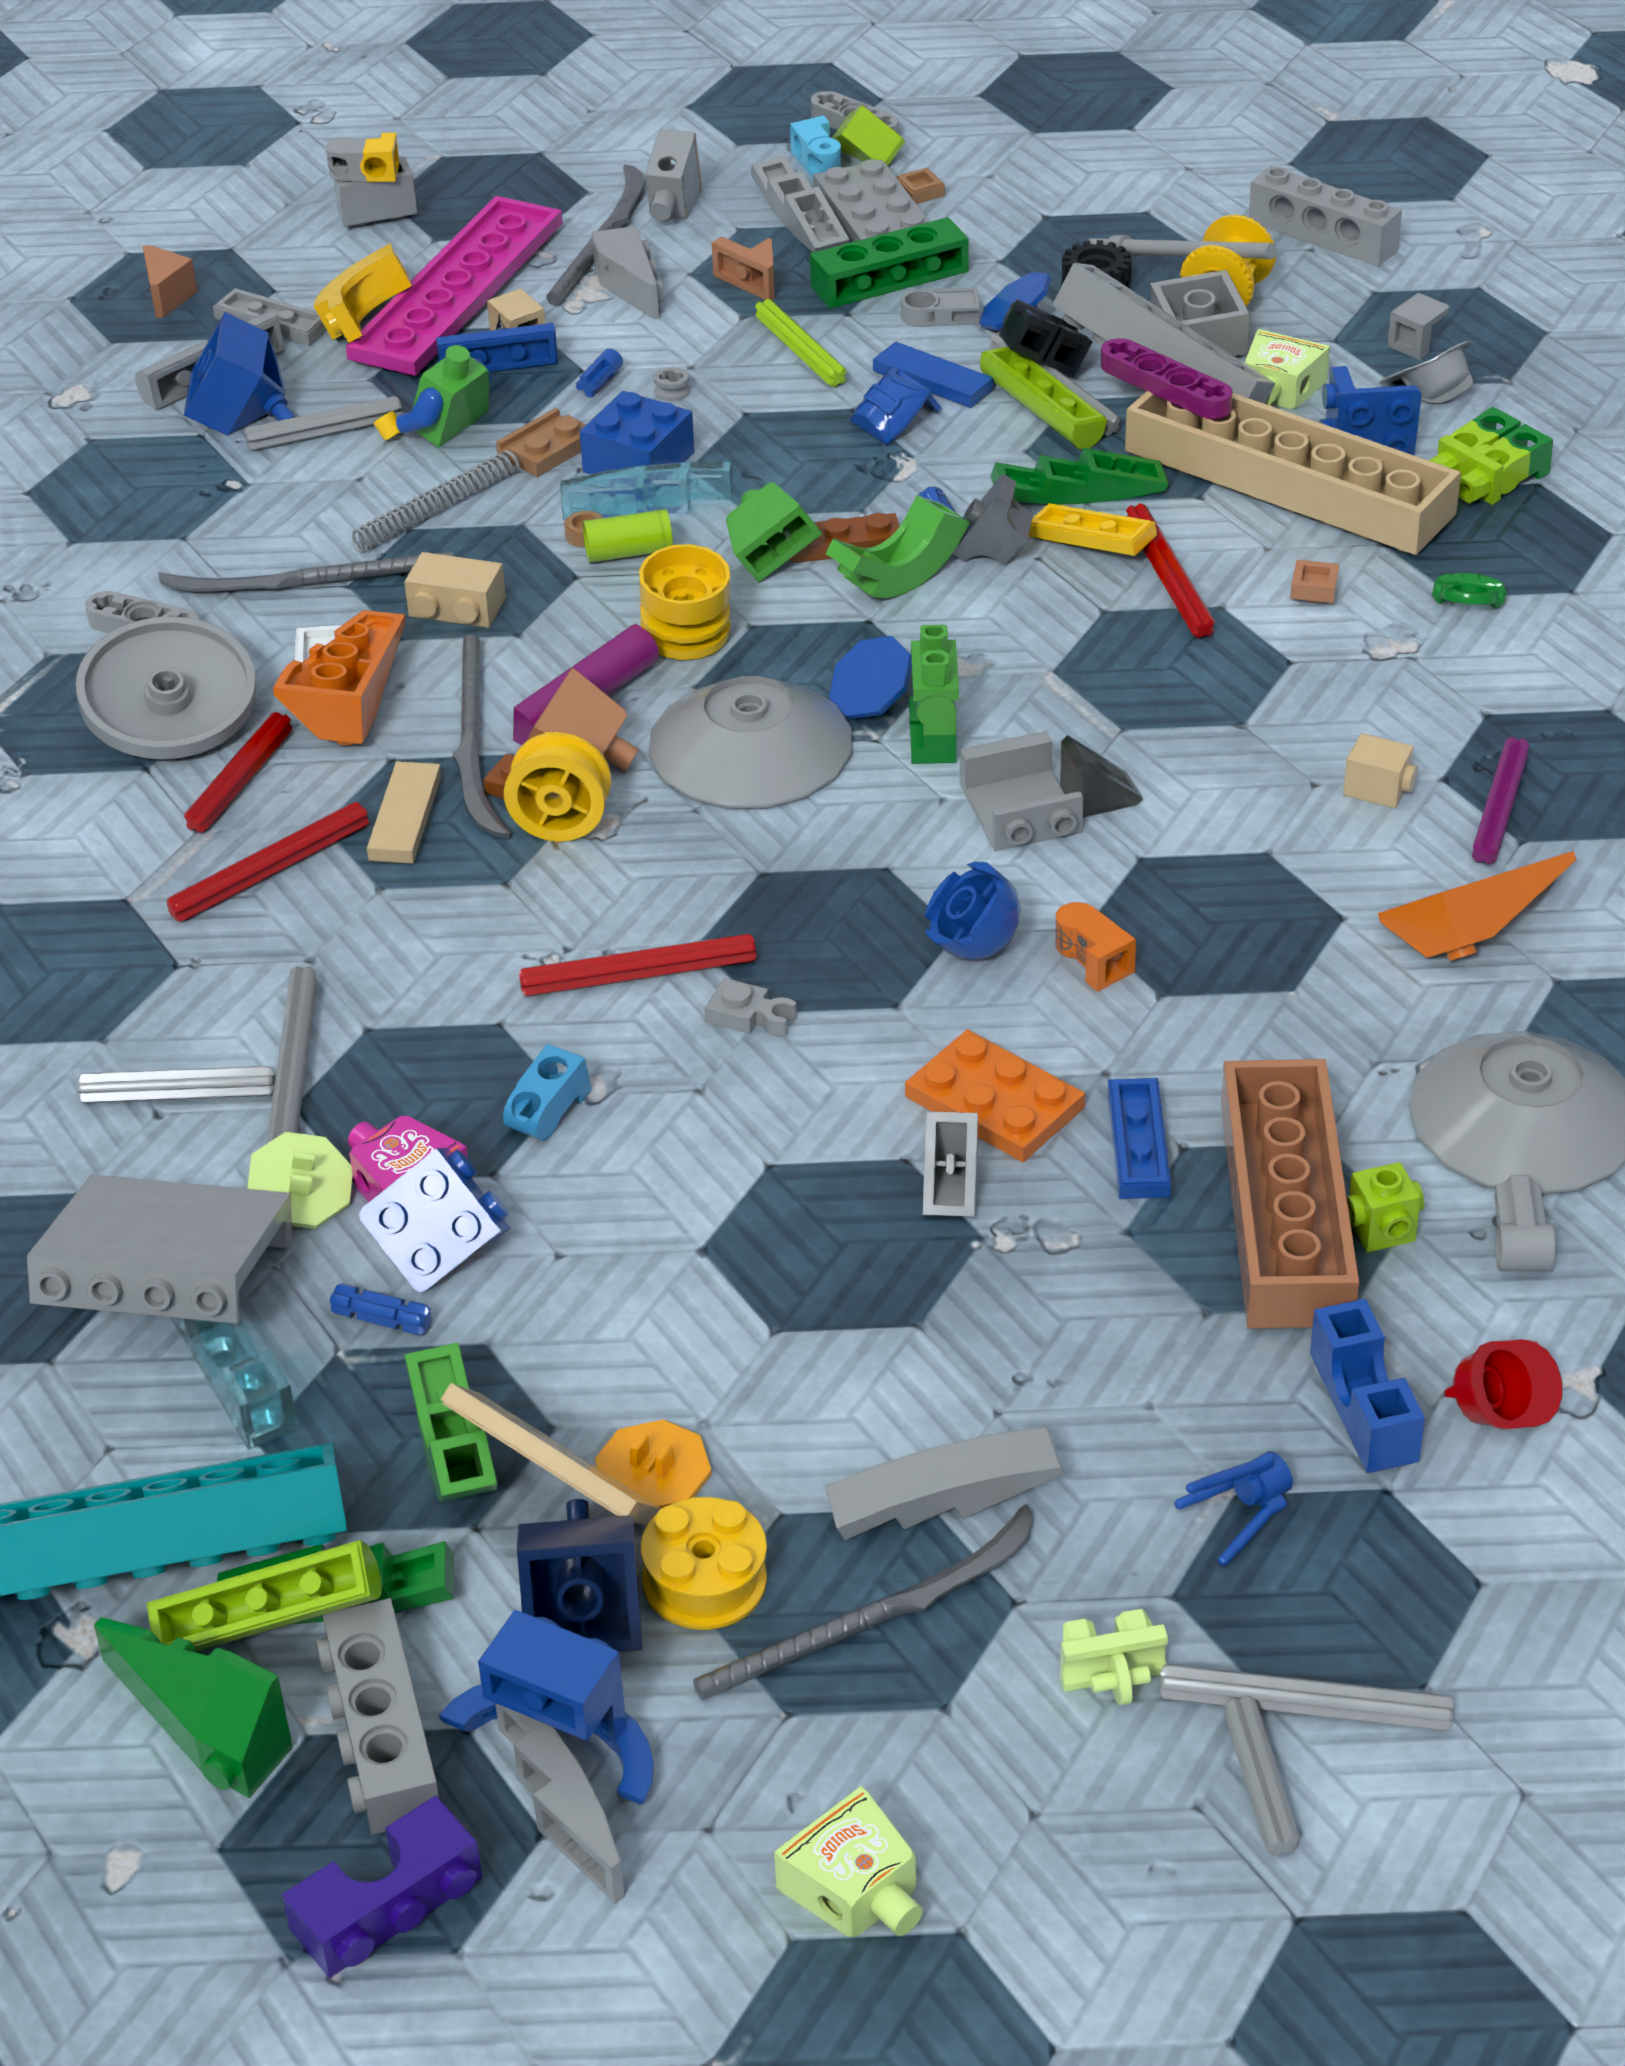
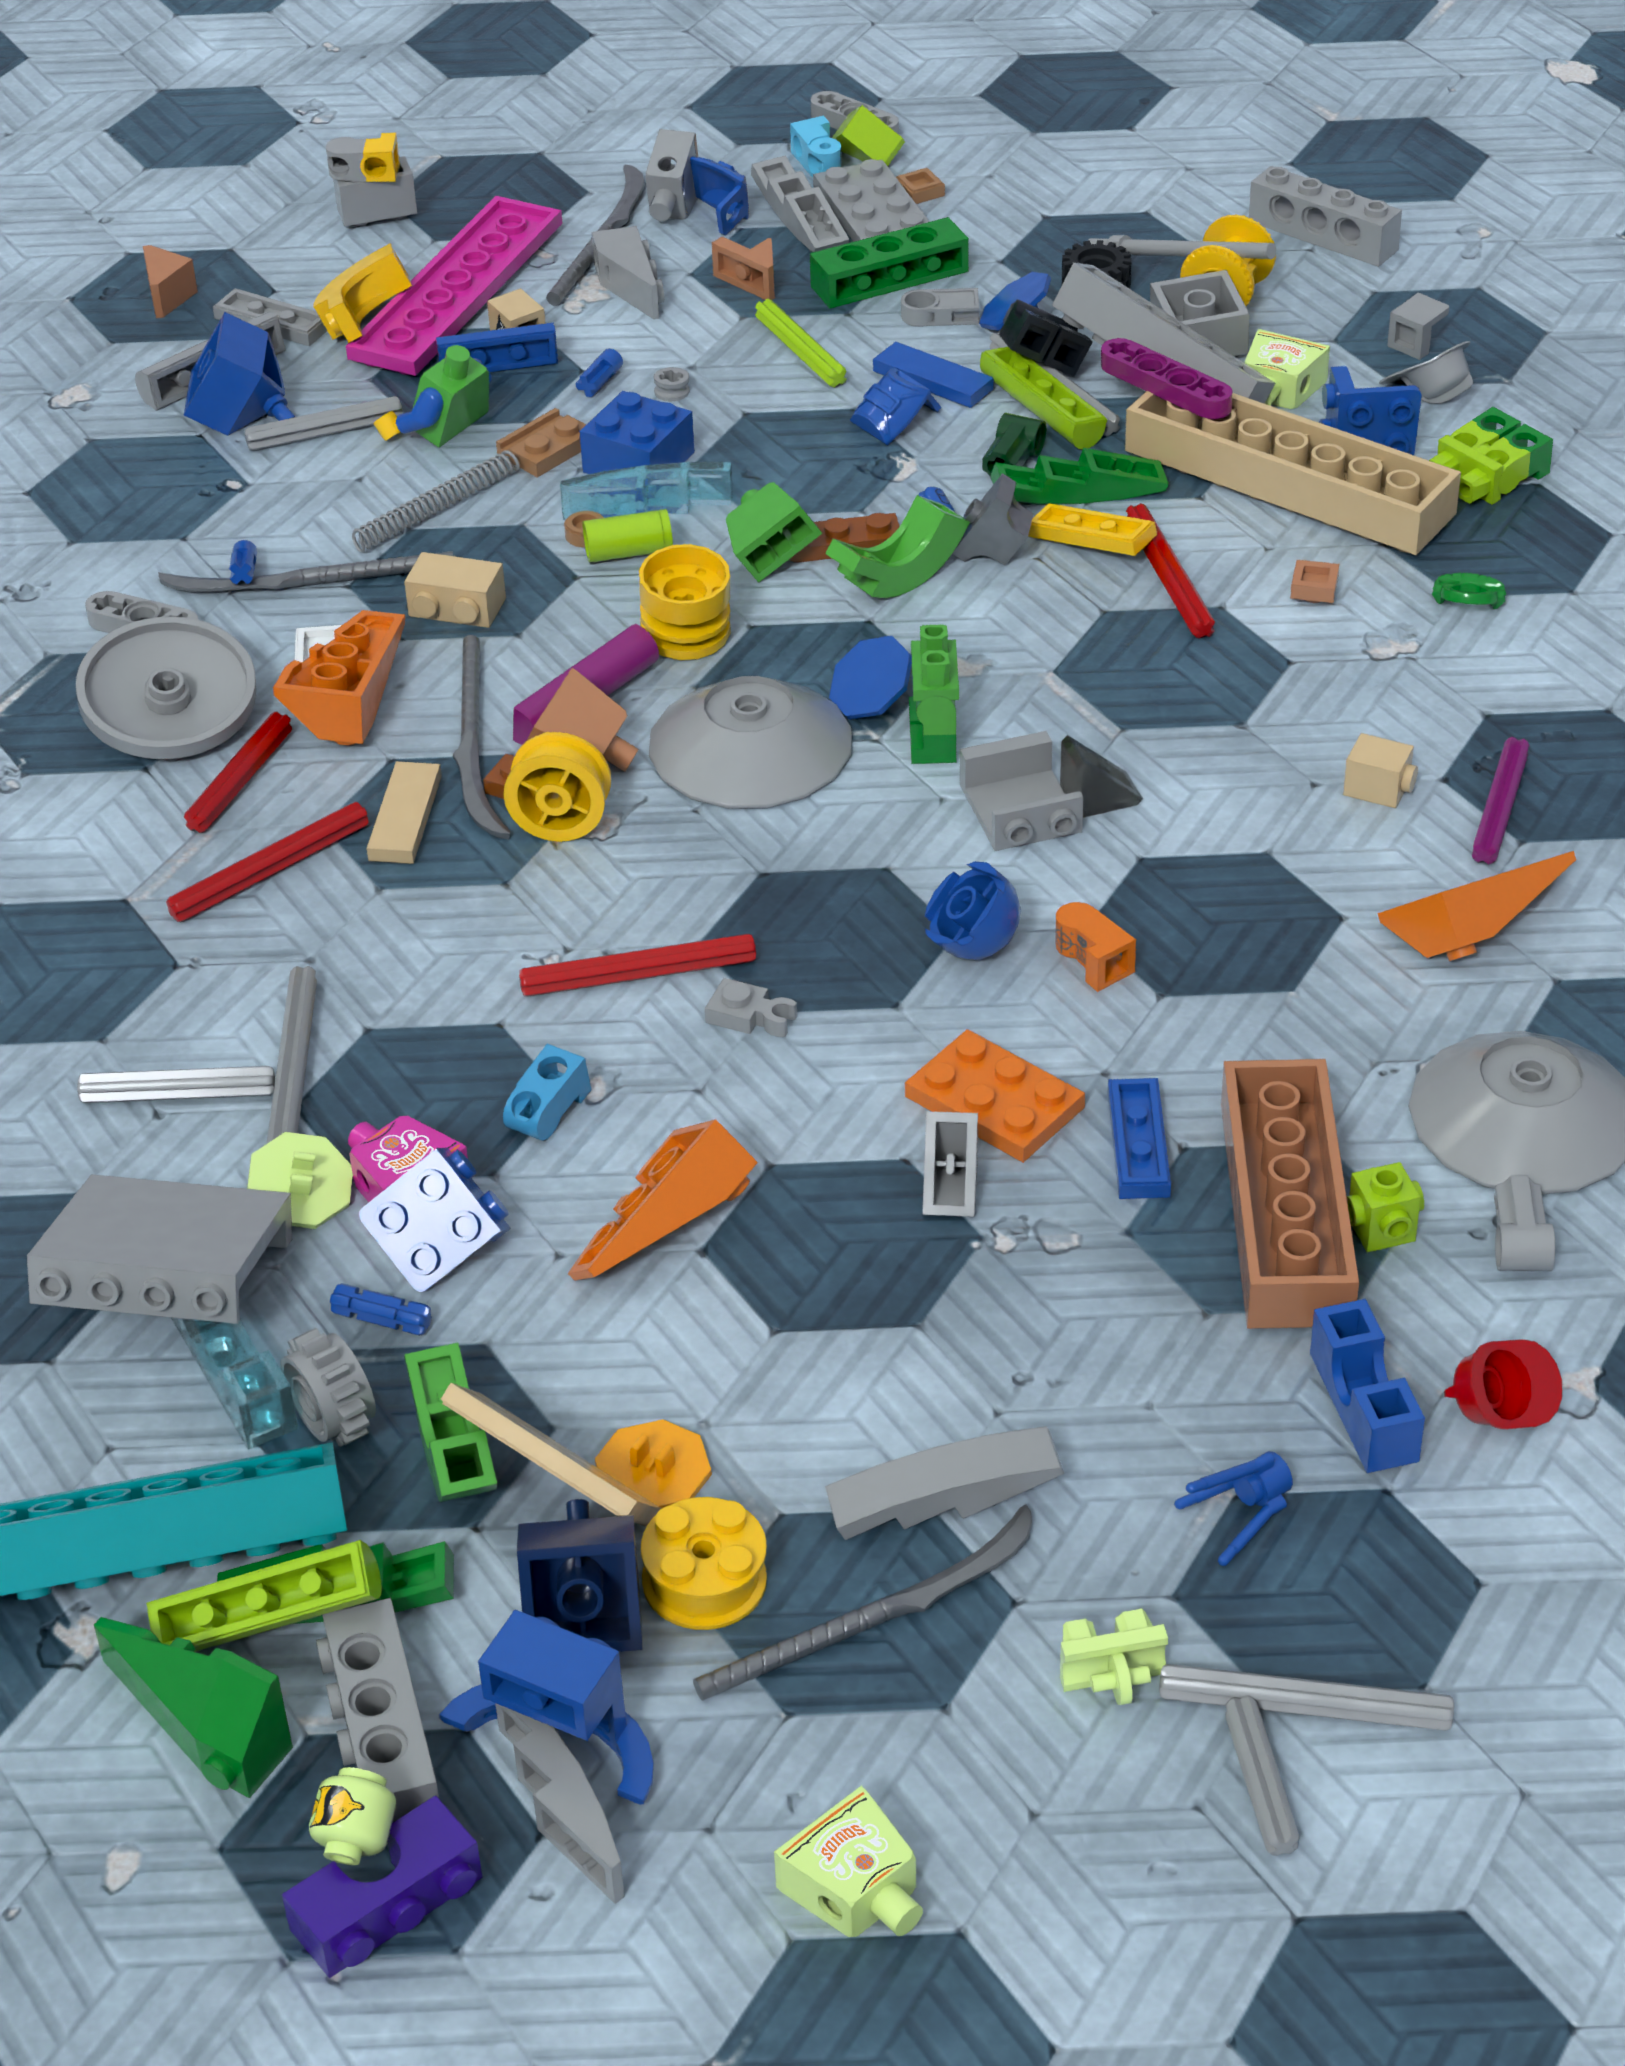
(243, 561): none -> blue piece
(328, 1387): none -> light grey gear
(352, 1815): none -> yellowish green head
(679, 1182): none -> orange wedge
(721, 188): none -> blue piece
(1015, 441): none -> dark green piece

